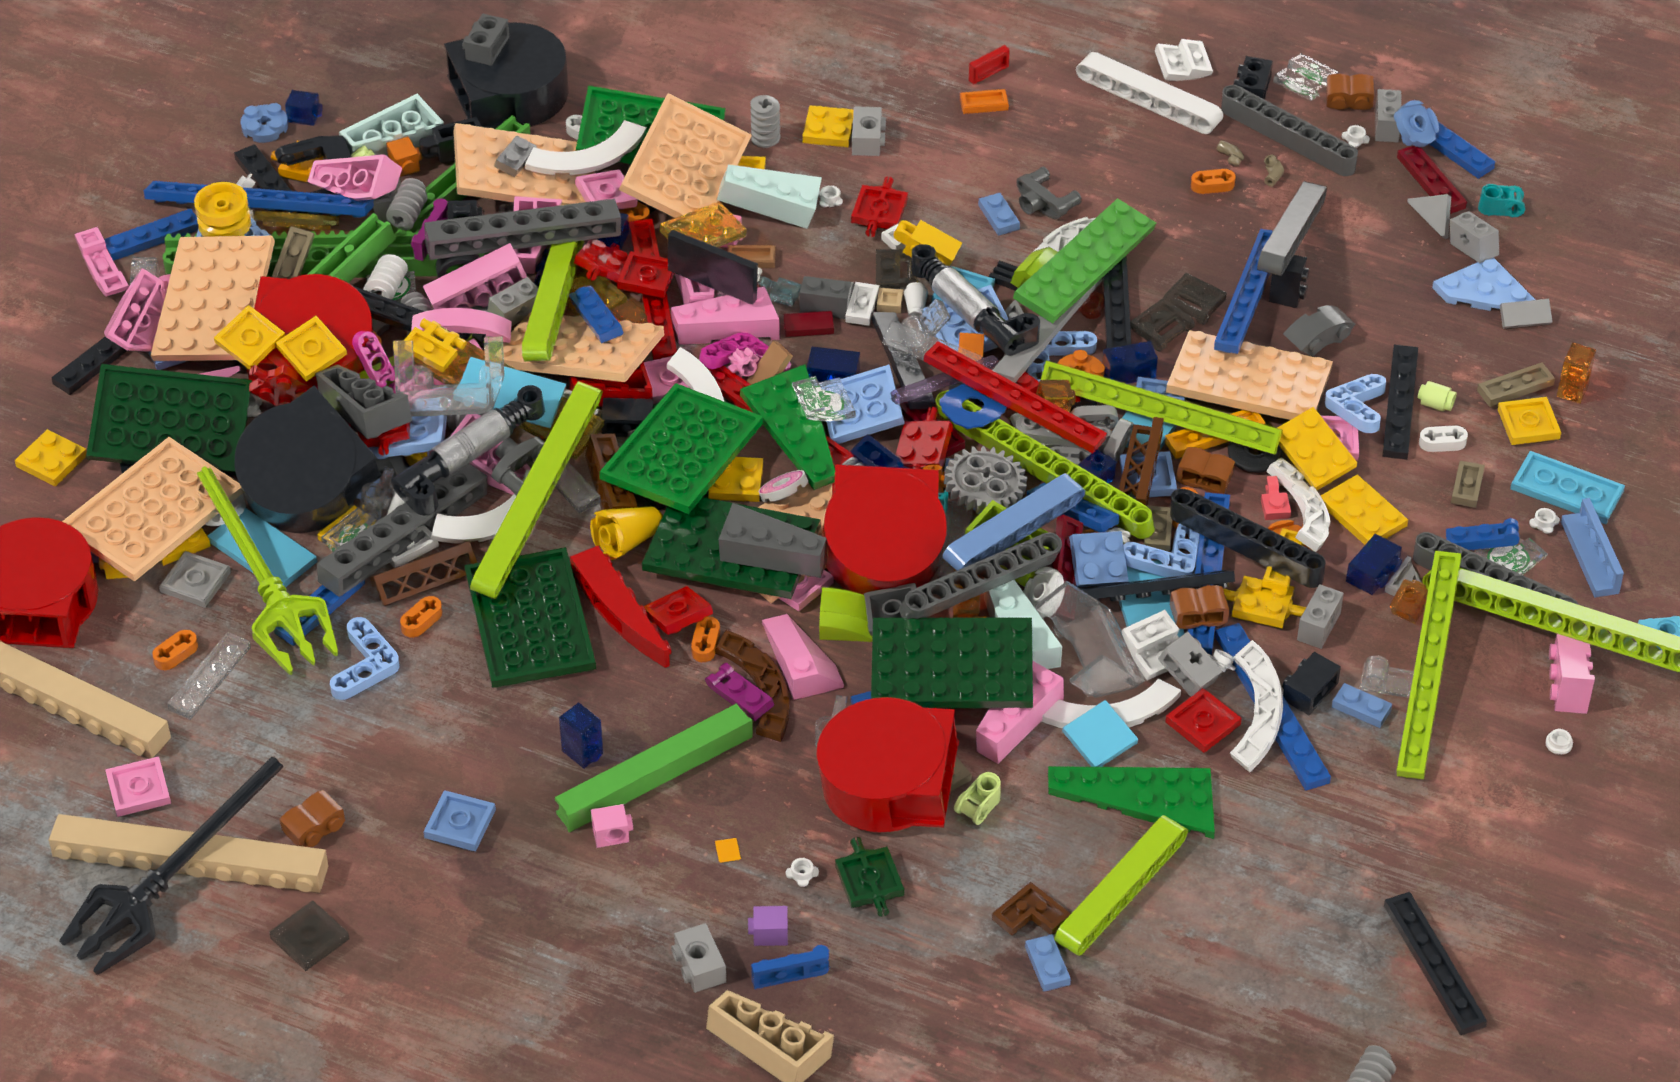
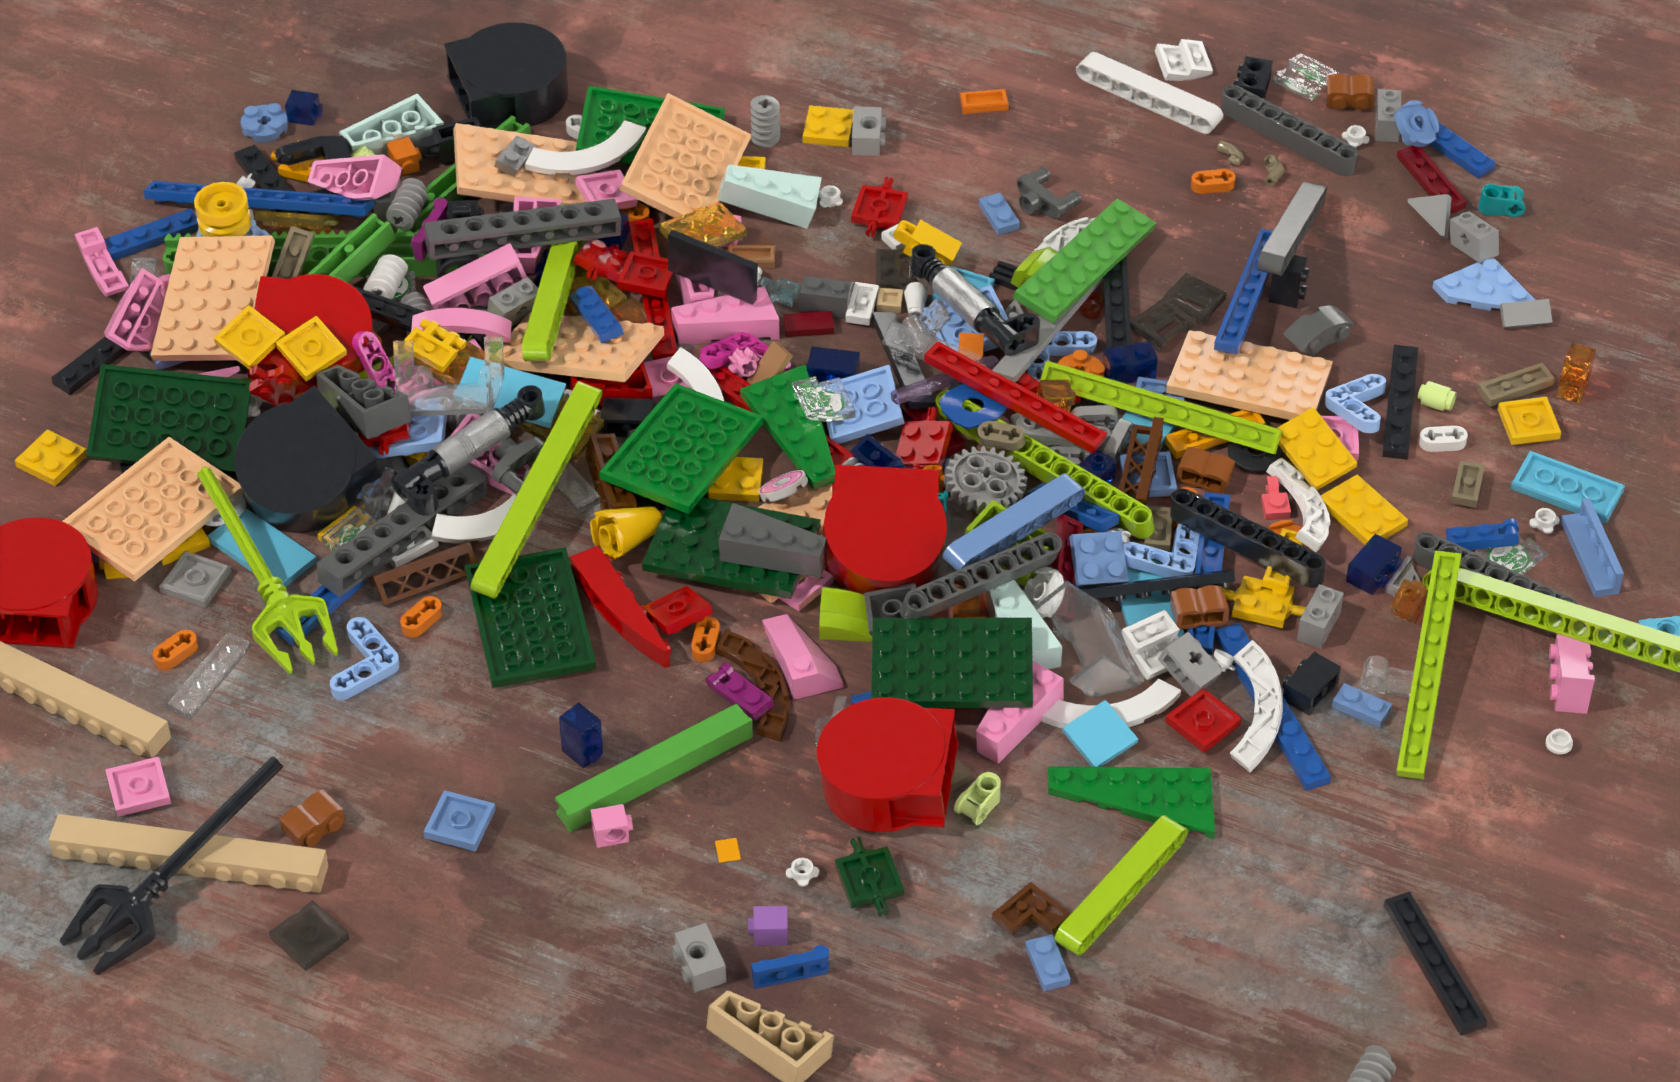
(486, 39): dark grey brick -> none
(989, 64): red tile -> none
(1001, 435): none -> dark tan beam

